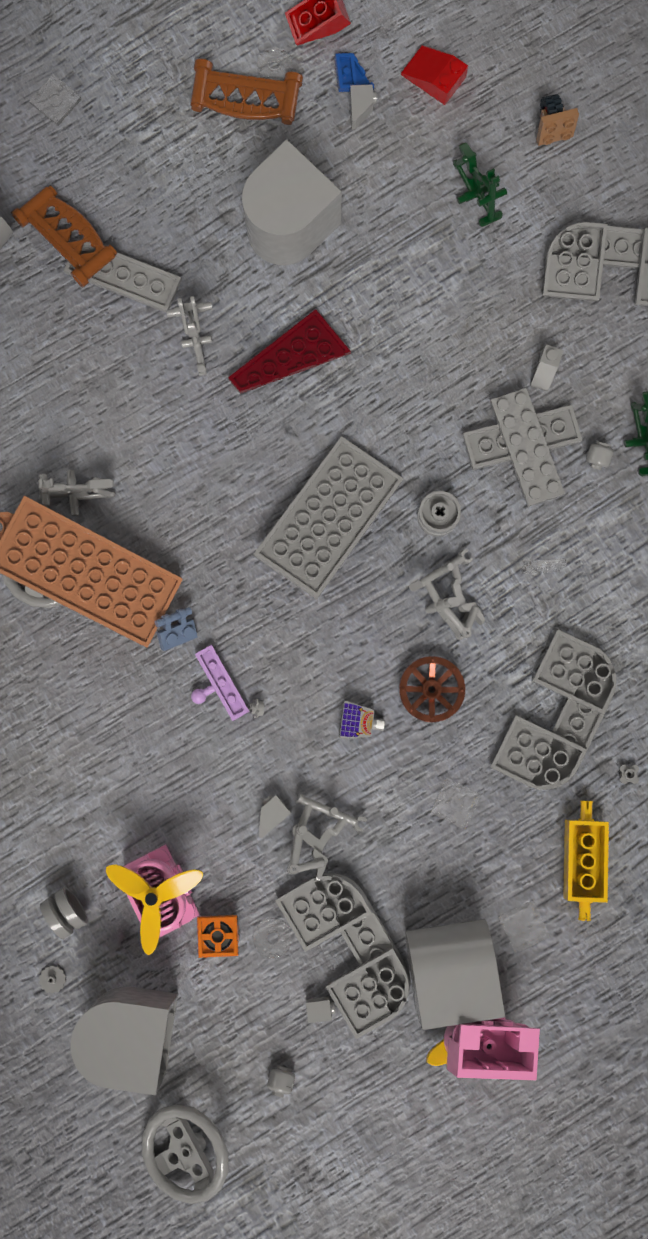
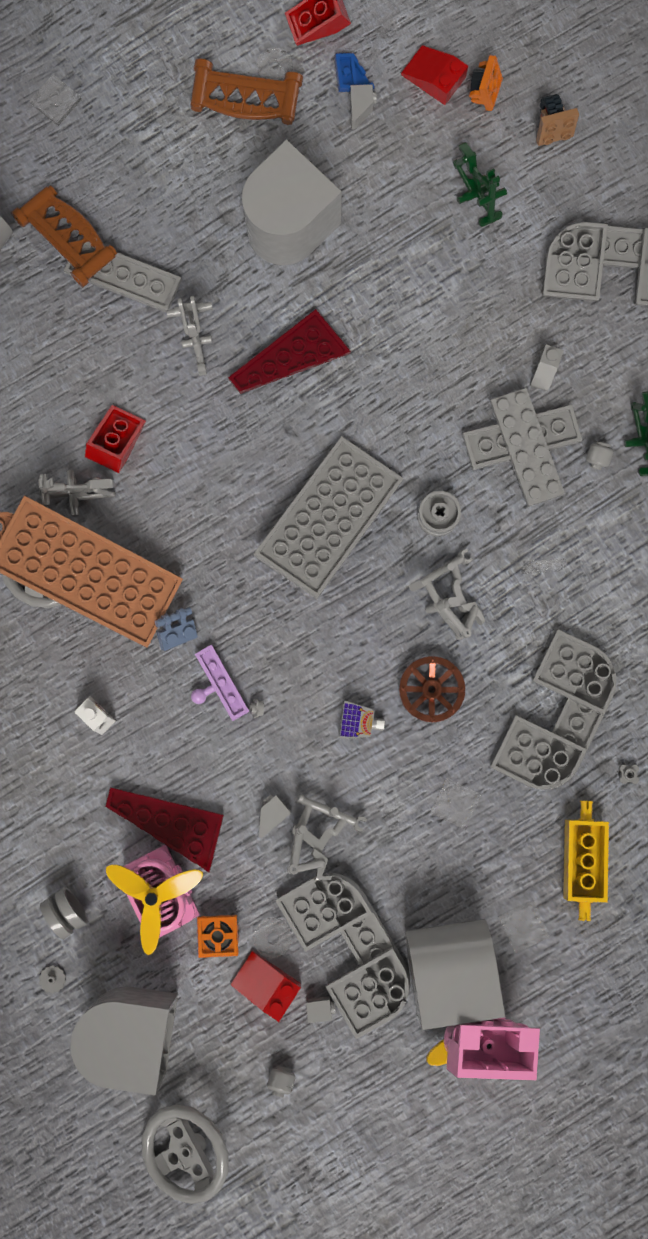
(94, 716): none -> white torso
(114, 438): none -> red slope
(178, 826): none -> dark red wing
(266, 986): none -> red slope
(486, 83): none -> orange piece

